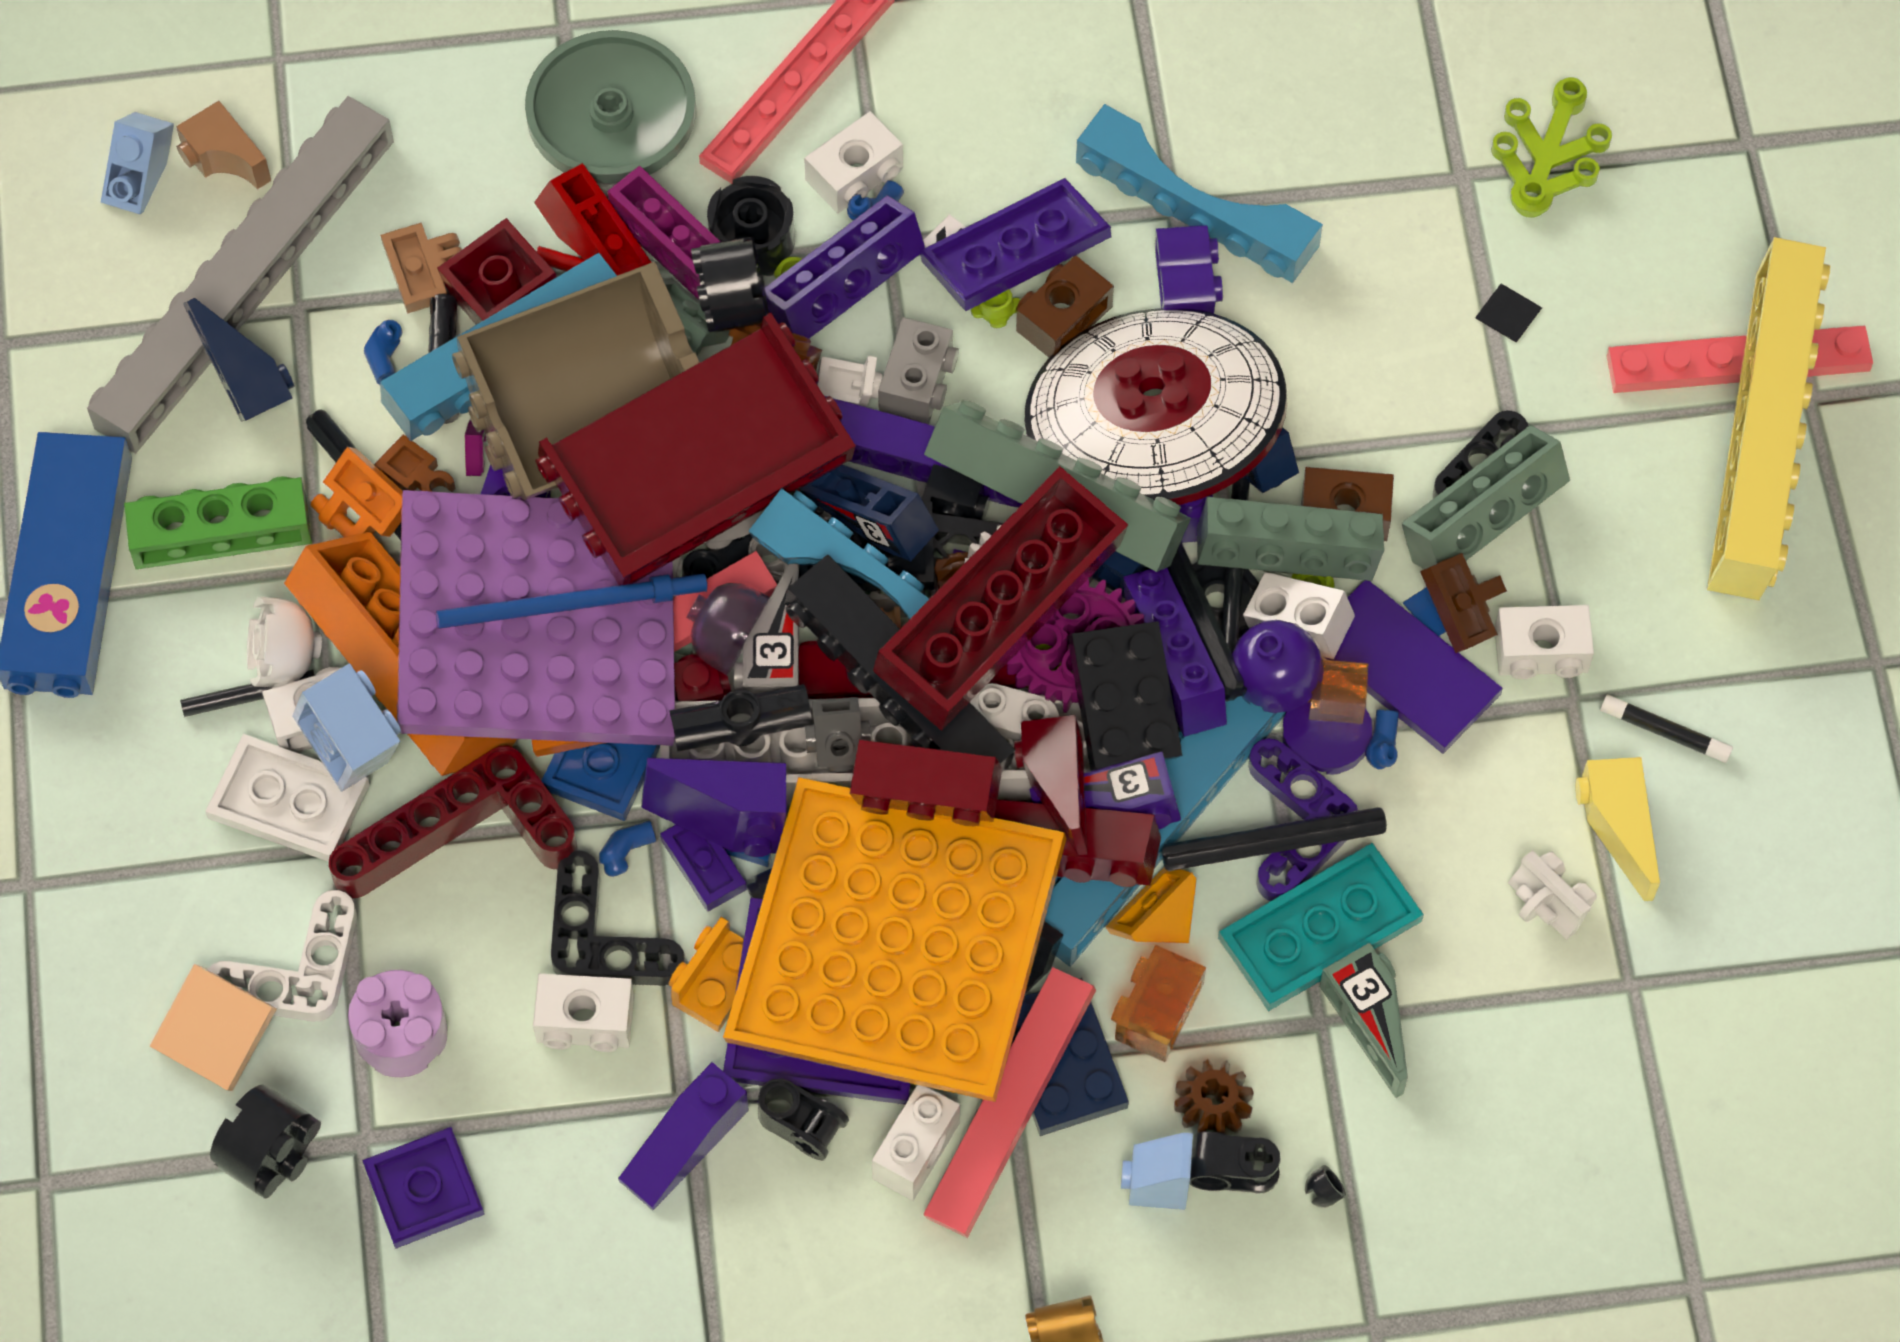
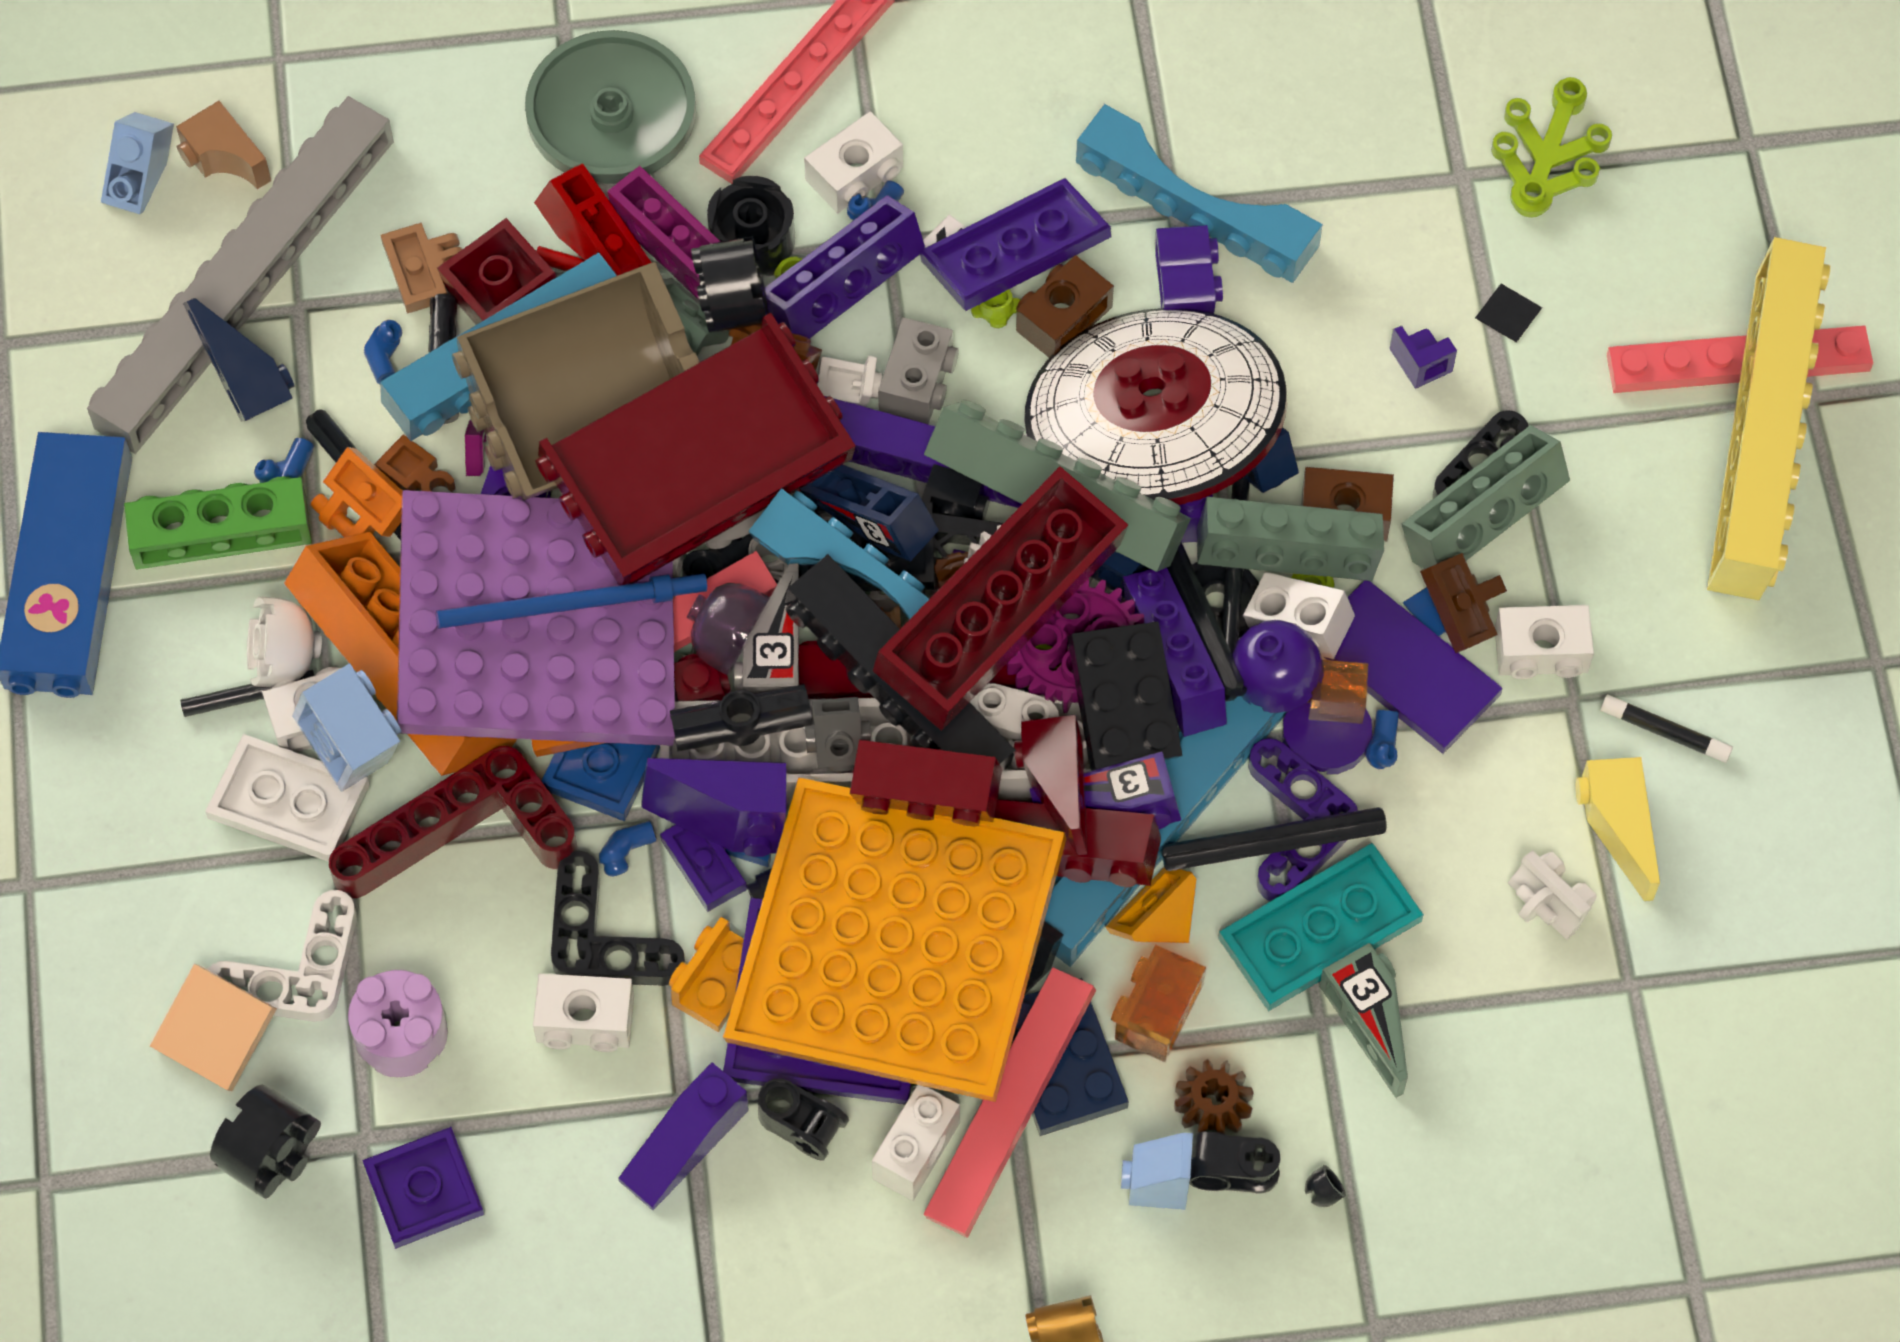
(291, 467): none -> blue arm
(1422, 356): none -> dark purple panel

